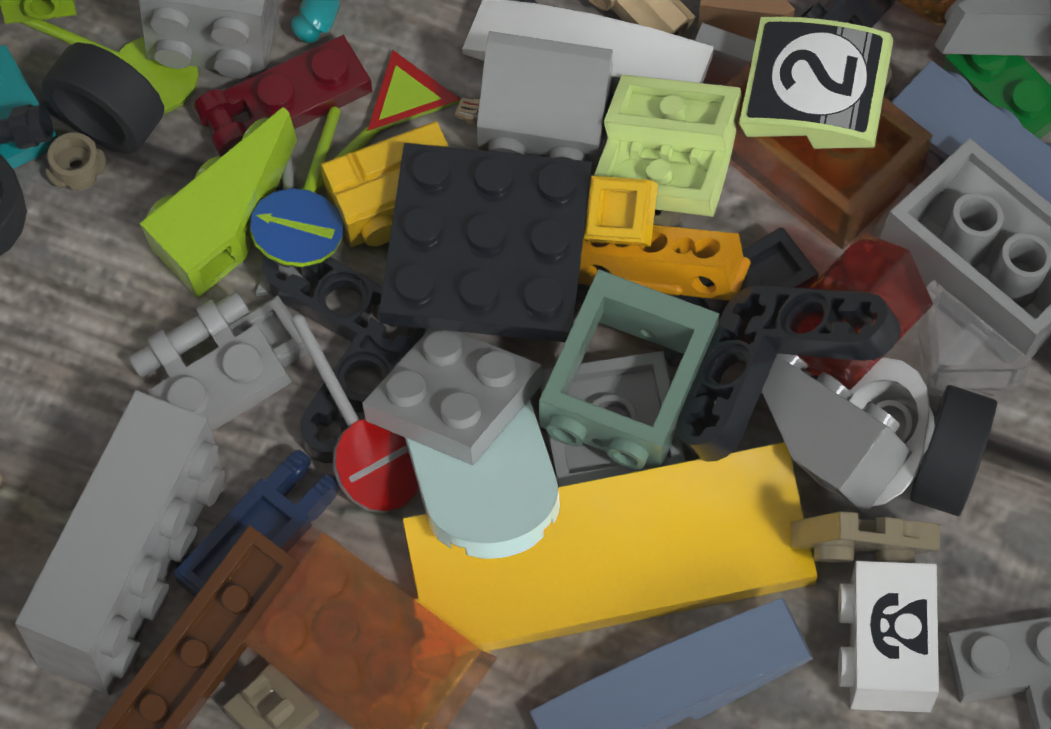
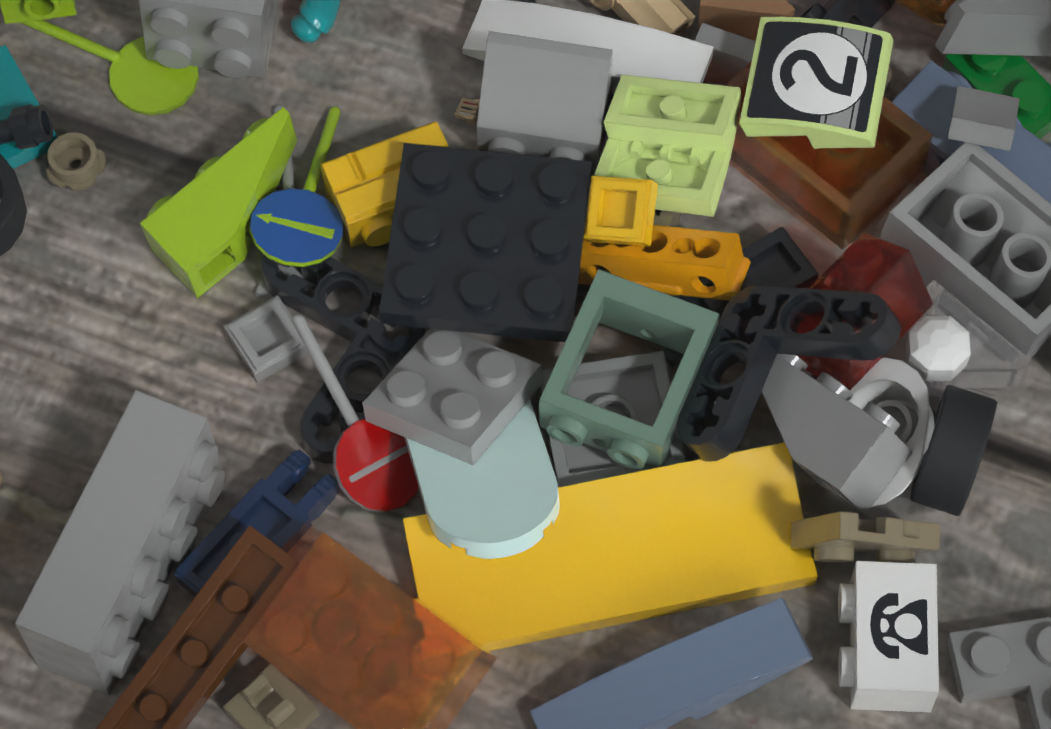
(103, 97): black tyre -> none
(223, 381): light grey plate -> none
(302, 85): dark red plate -> none
(402, 97): piece -> none
(938, 348): none -> white tile
(983, 118): none -> light grey tile

